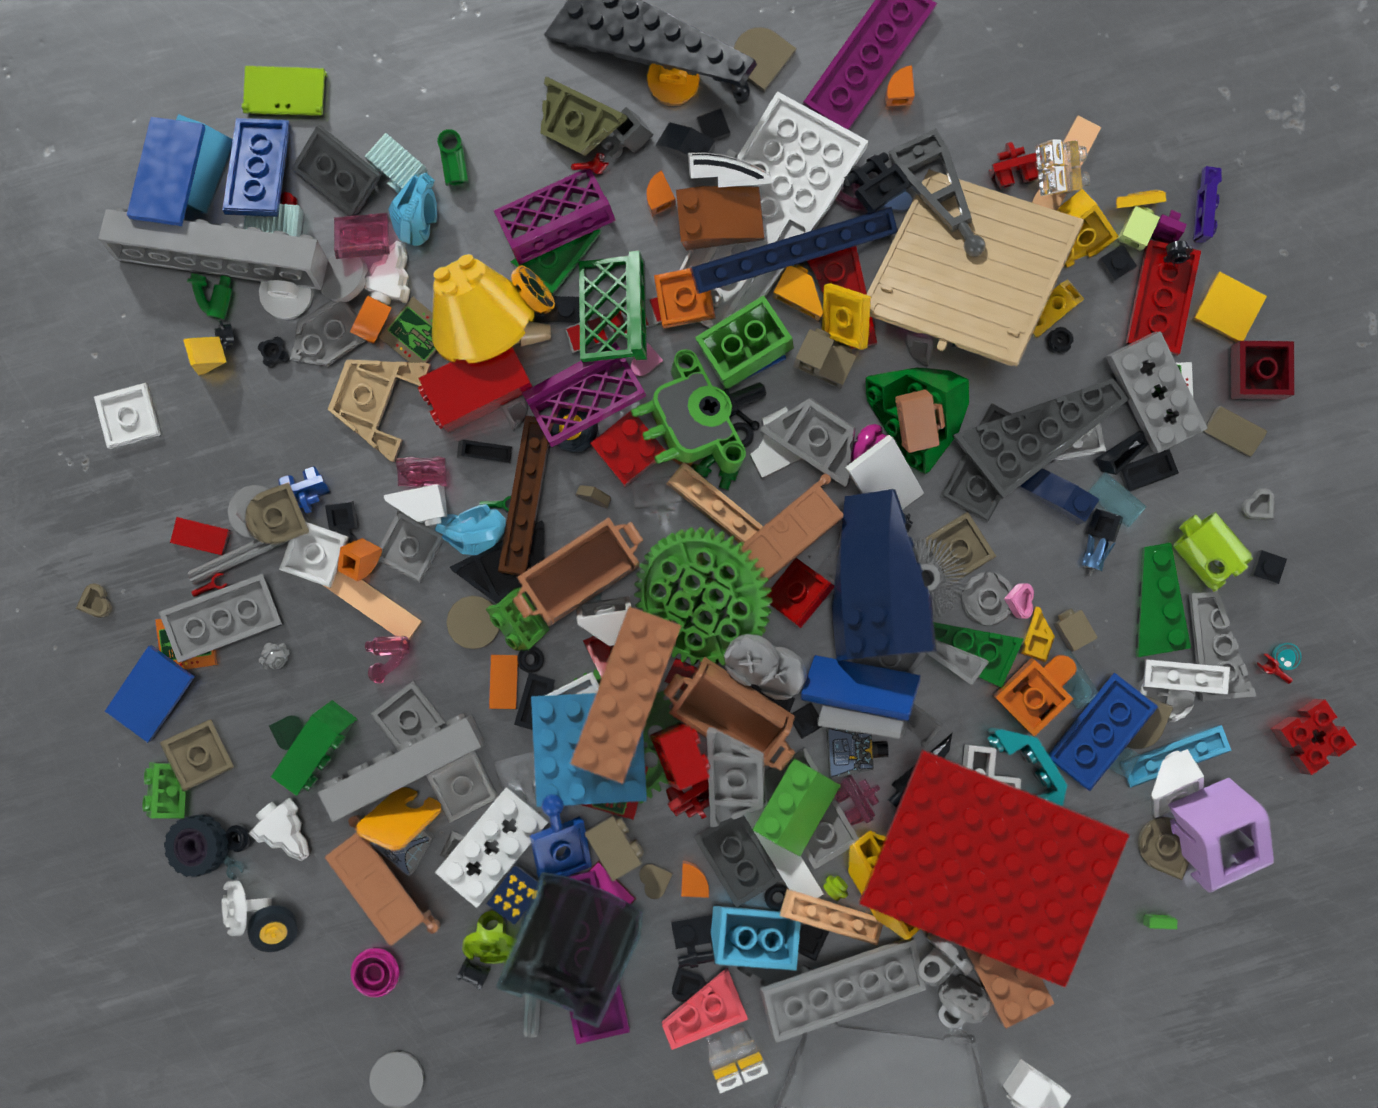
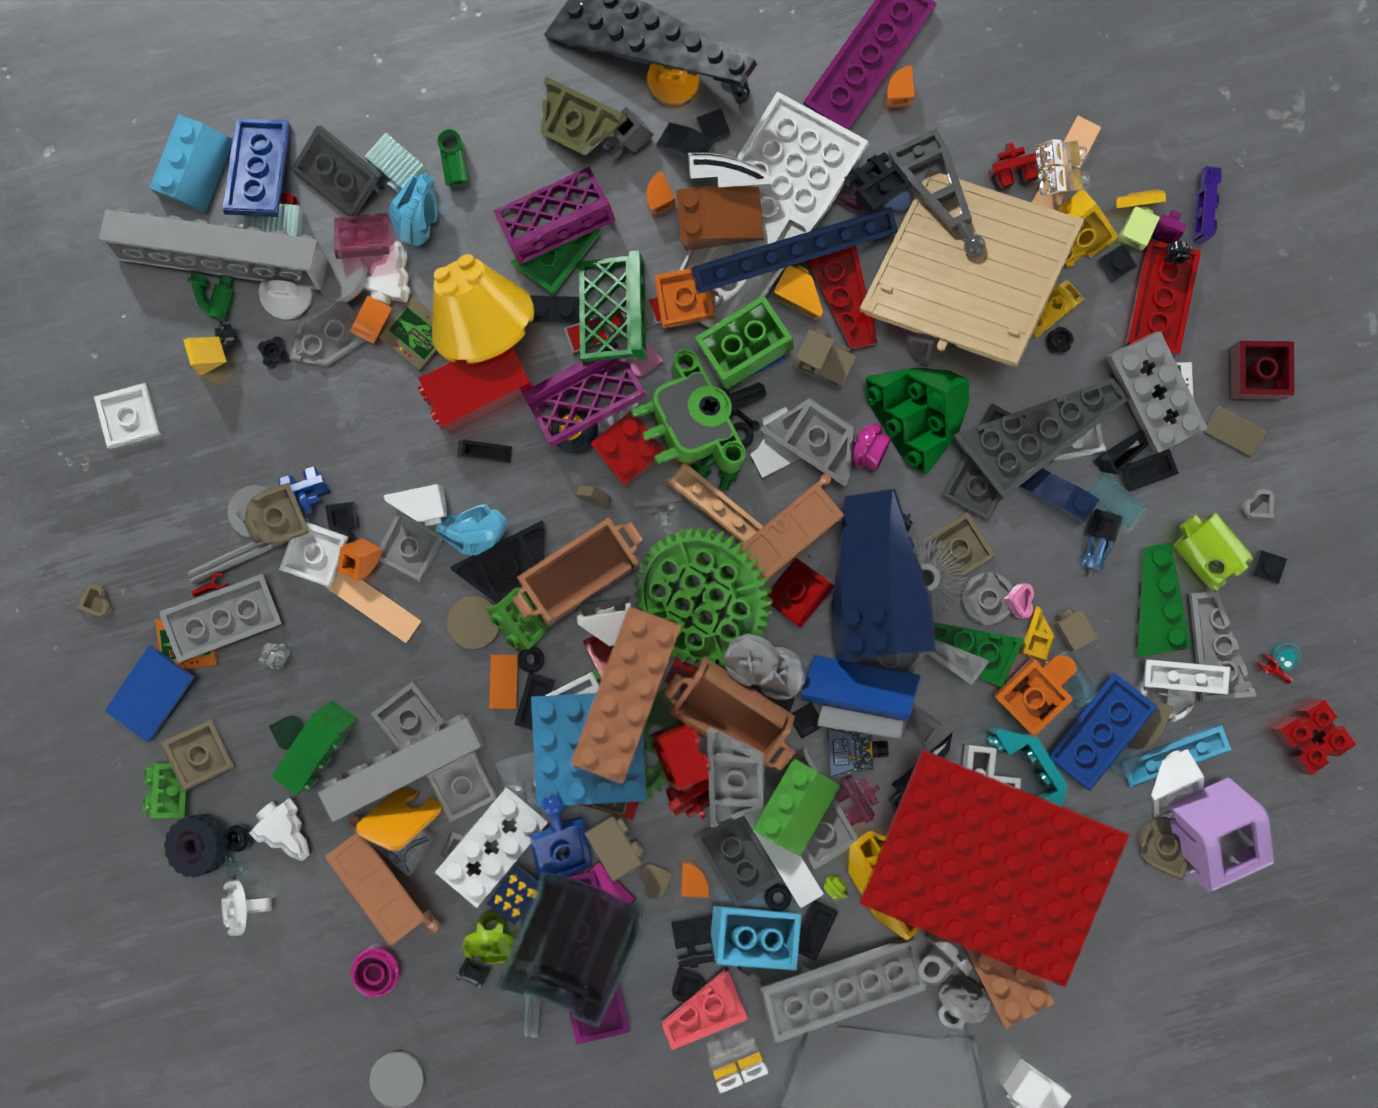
(166, 171): blue tile -> none
(200, 536): red tile -> none
(272, 928): black wheel -> none
(283, 87): lime door -> none
(364, 394): tan wing -> none
(389, 645): clear pink plant -> none
(421, 471): clear pink hips -> none
(497, 504): green hand -> none
(515, 411): light grey tile -> none
(524, 499): reddish brown plate -> none
(533, 290): light orange tile -> none
(535, 333): tan cone -> none
(595, 165): red hand -> none
(769, 52): dark tan tile -> none
(831, 917): light nougat tile -> none
(846, 315): yellow tile -> none
(885, 469): white tile -> none
(918, 420): nougat piece -> none
(1160, 921): bright green tile -> none
(1229, 307): yellow tile -> none

